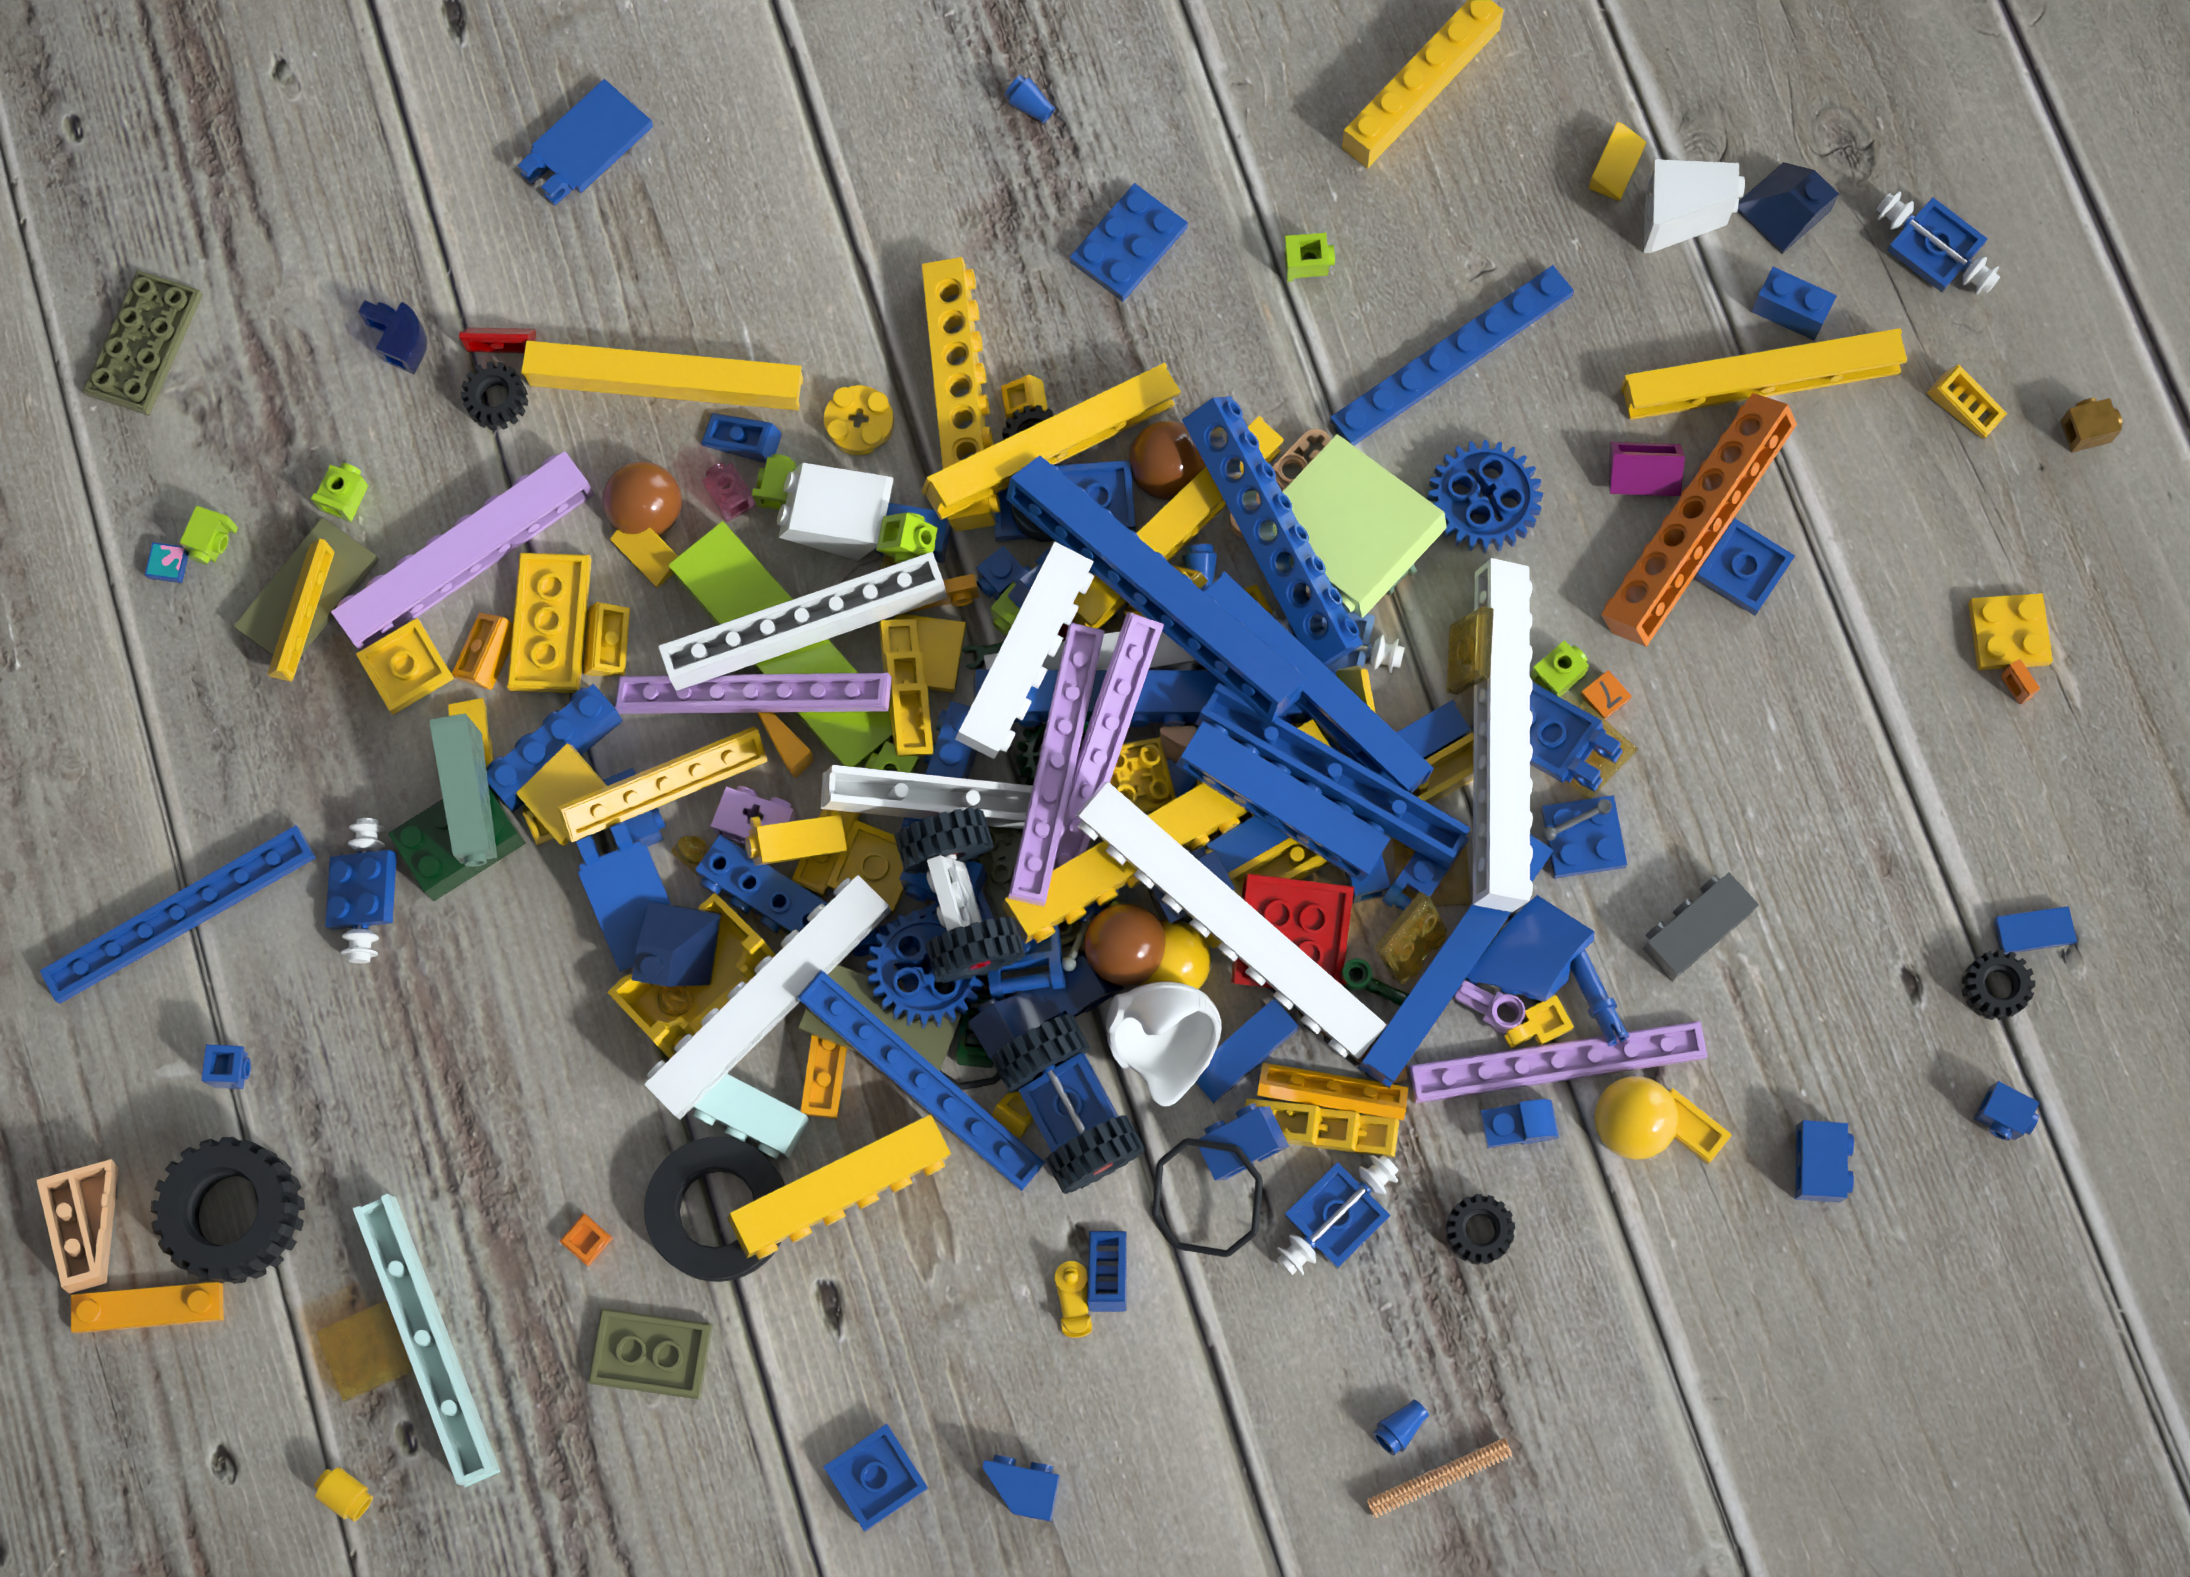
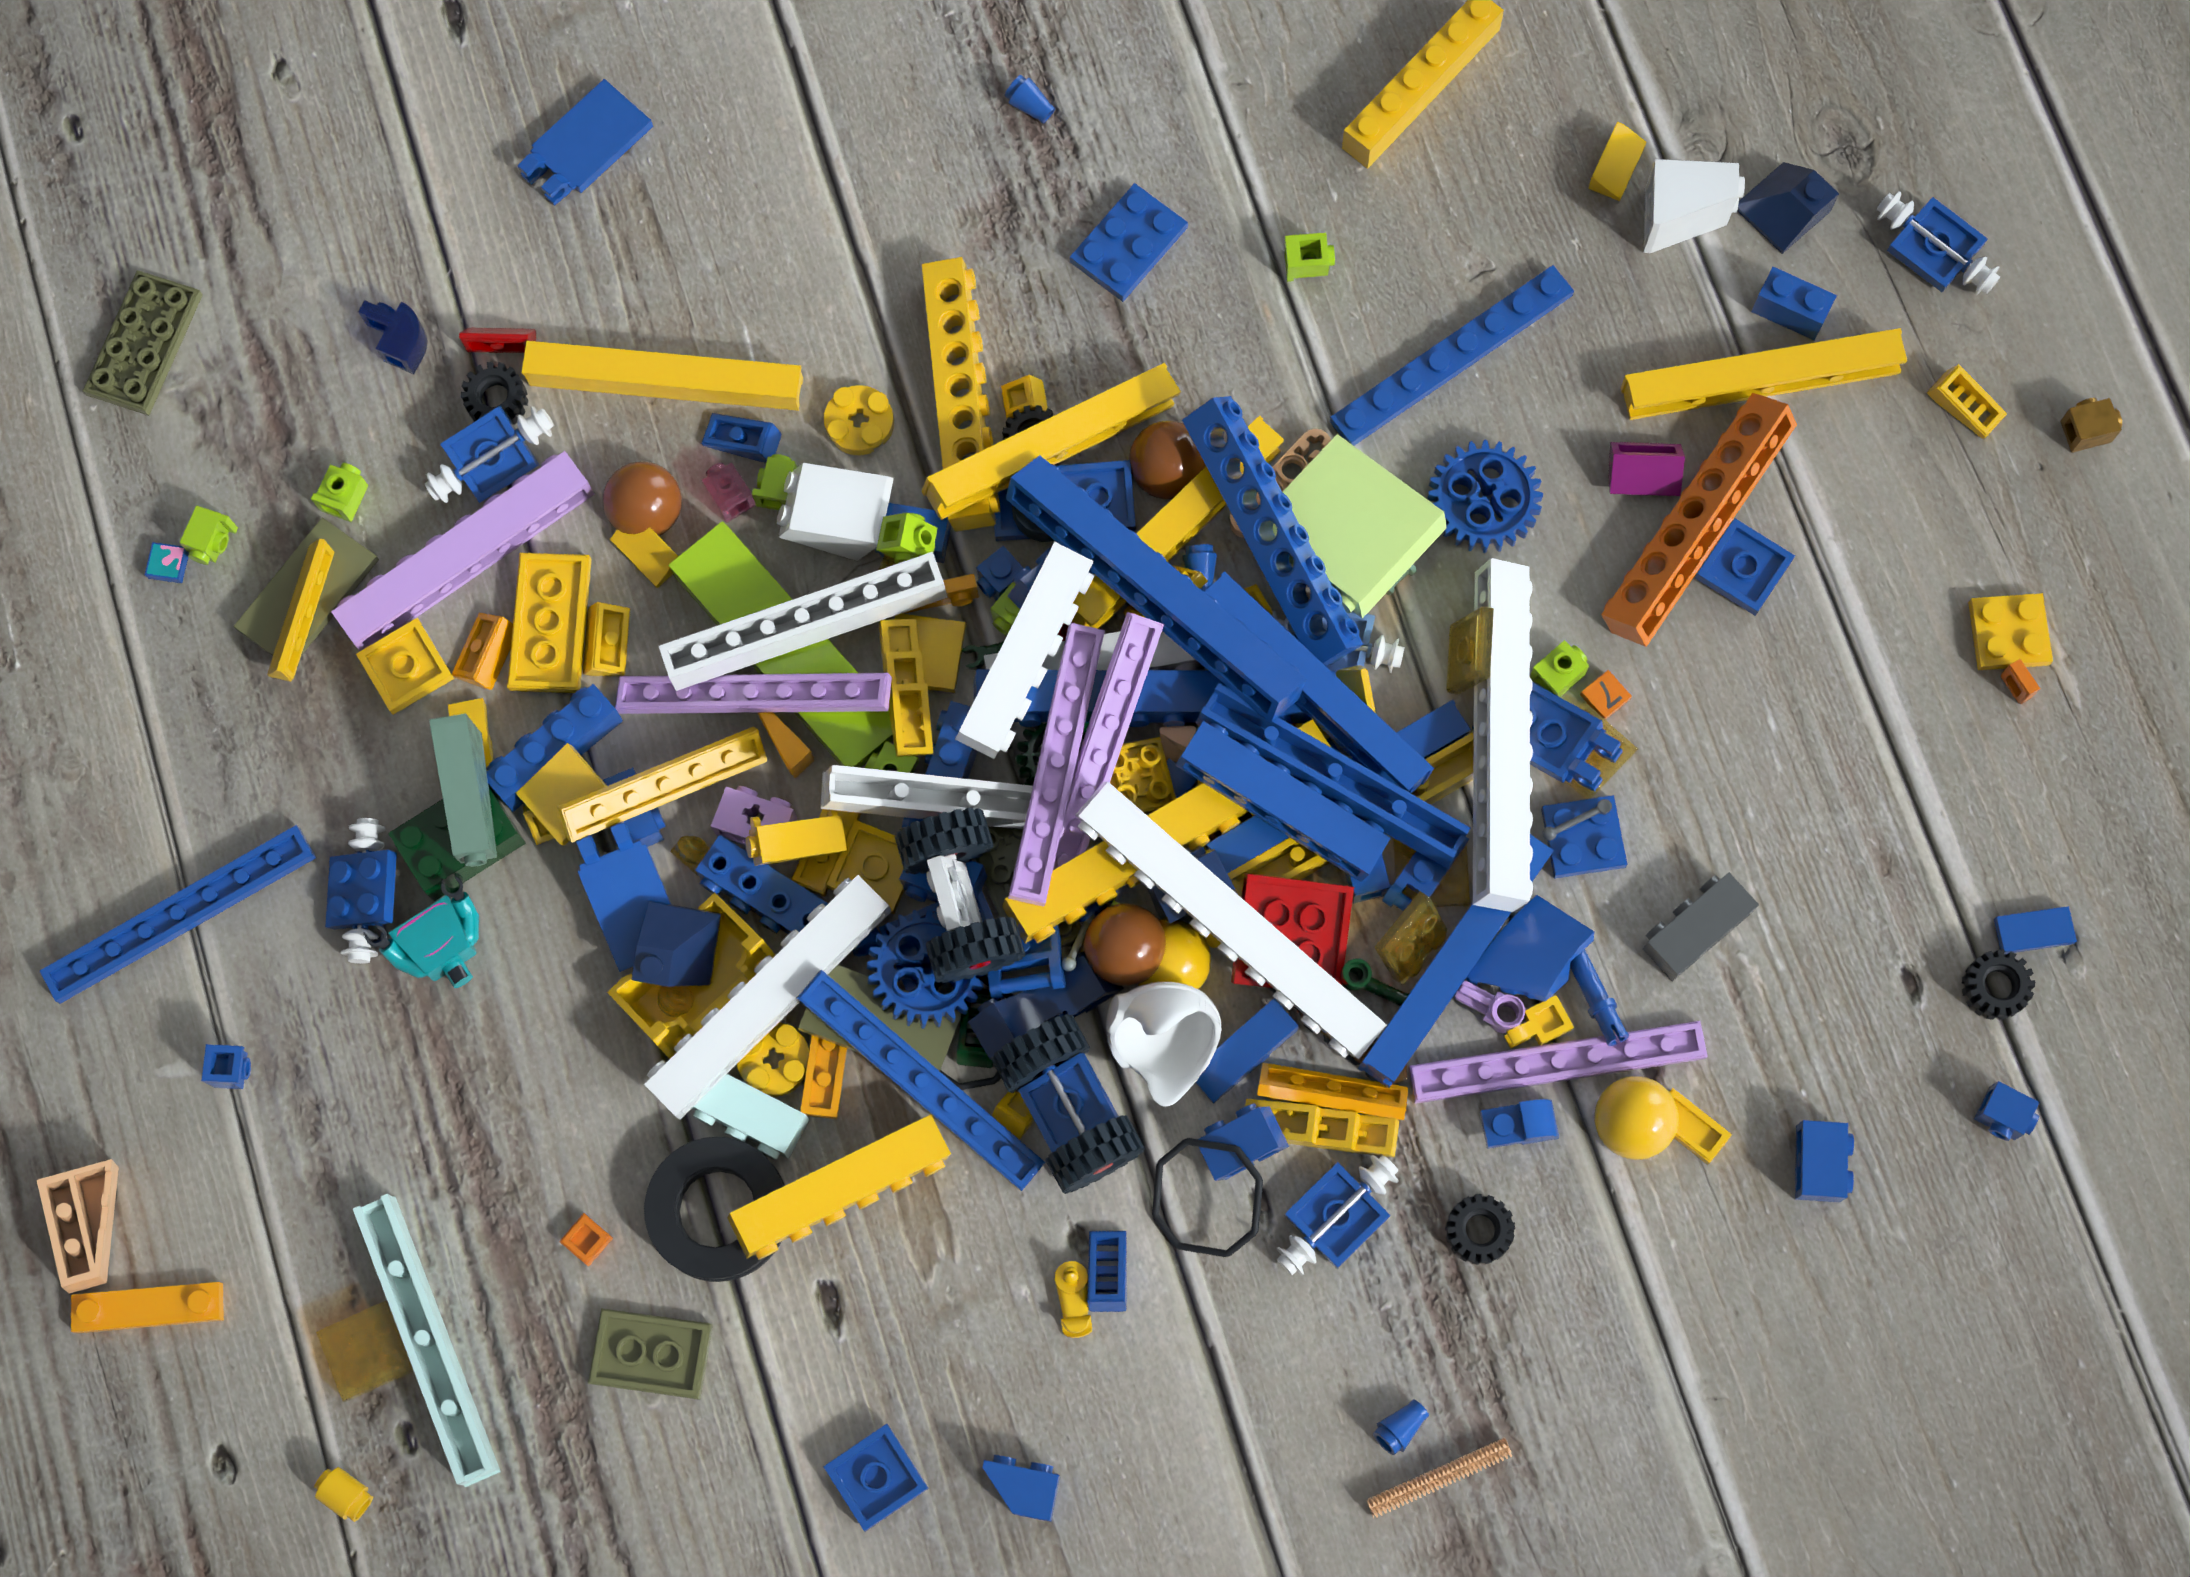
(190, 1182): black tyre -> none
(435, 939): none -> teal torso
(489, 454): none -> blue plate
(791, 1069): none -> yellow plate

